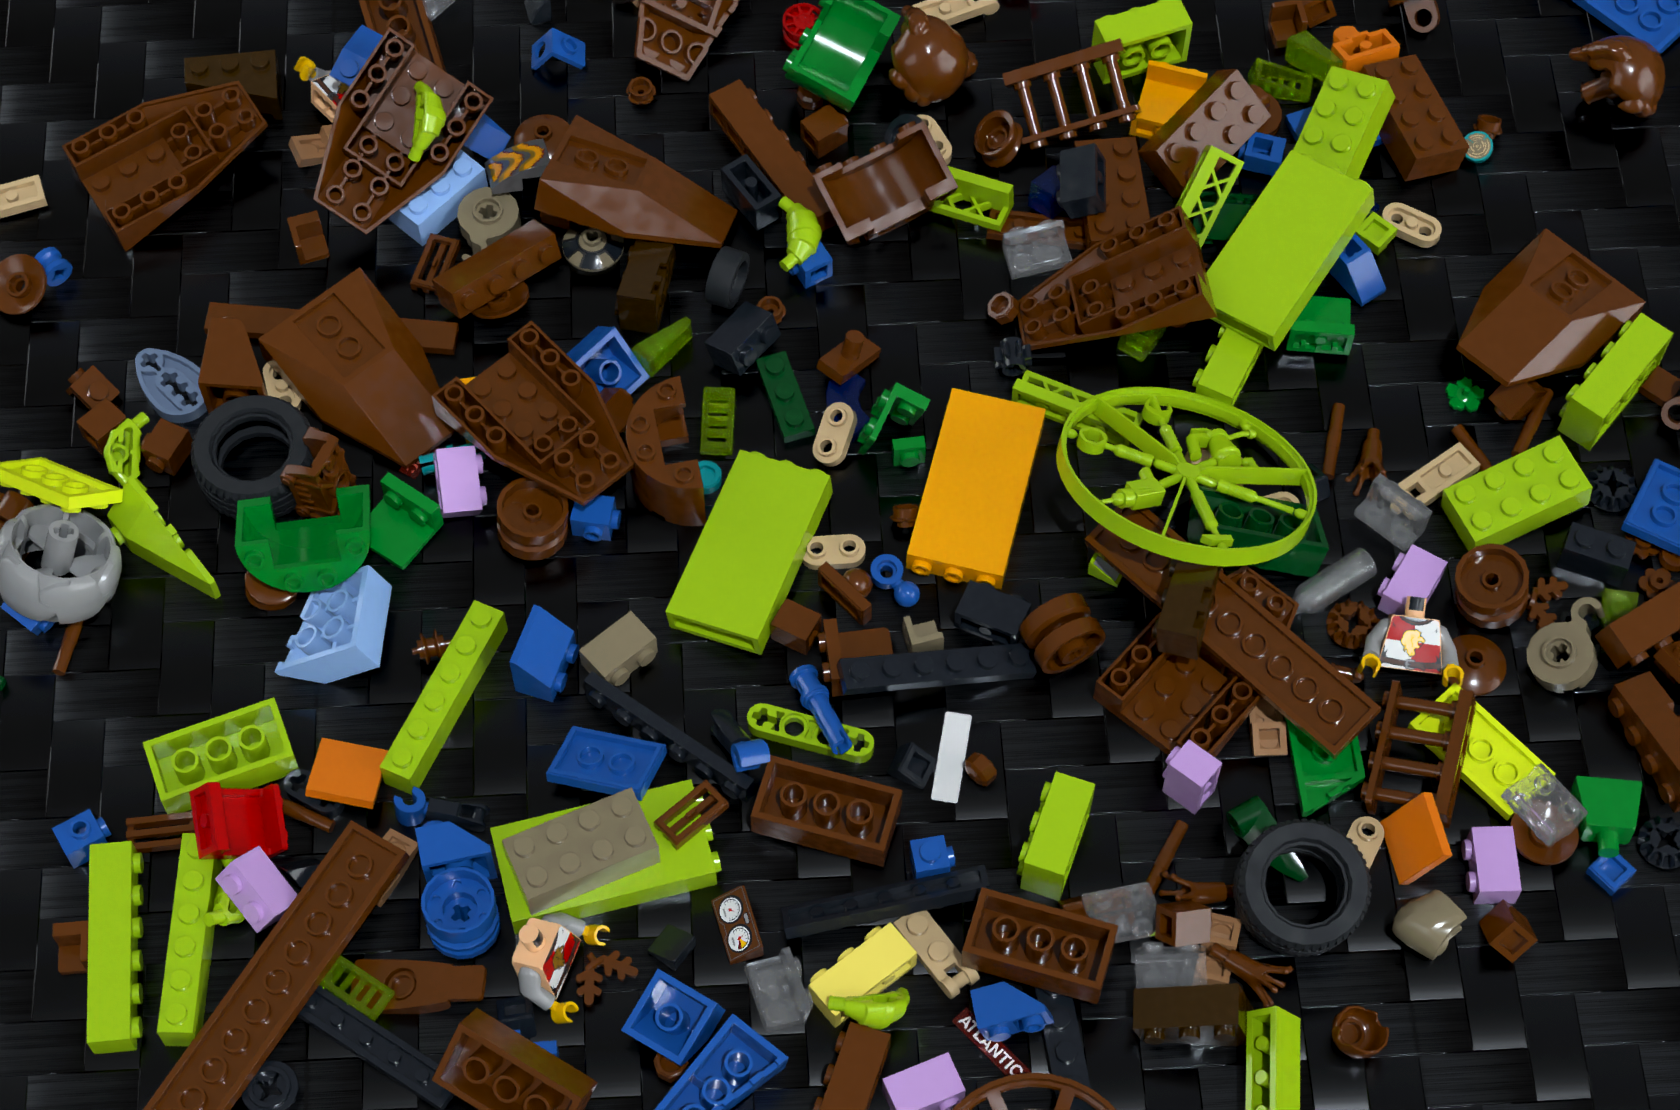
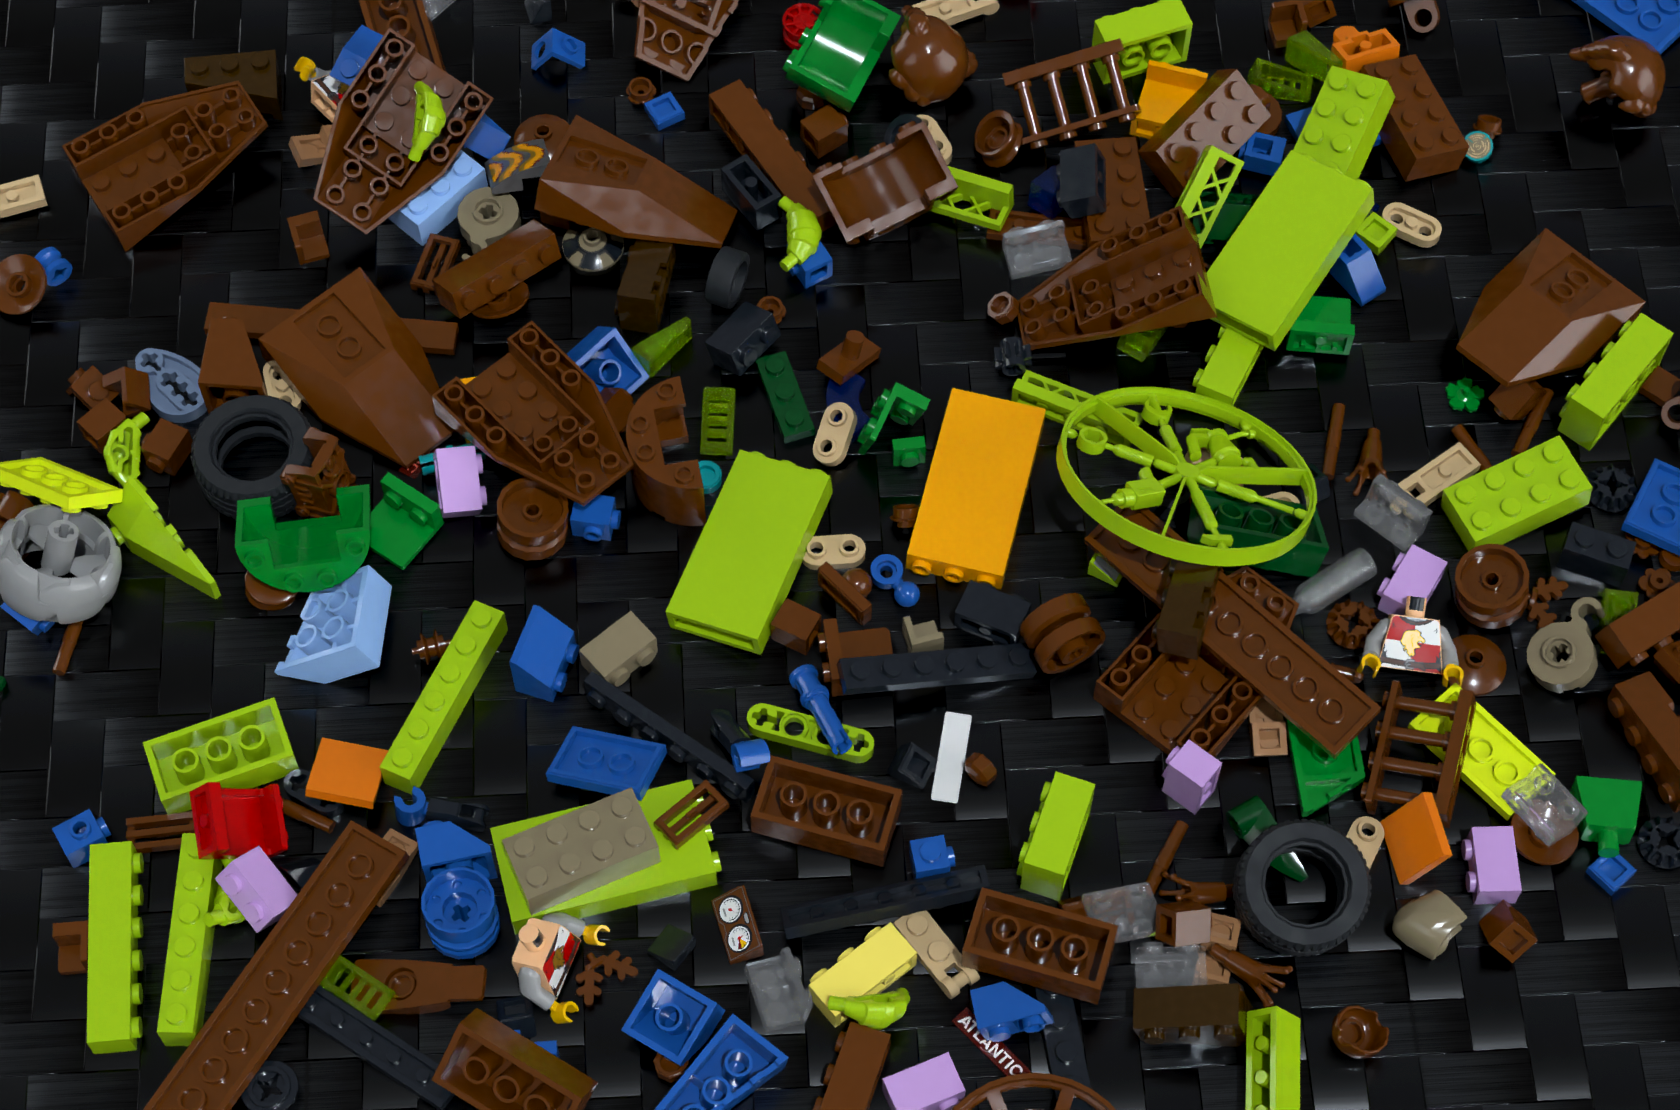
(134, 389): none -> reddish brown panel
(664, 111): none -> blue tile

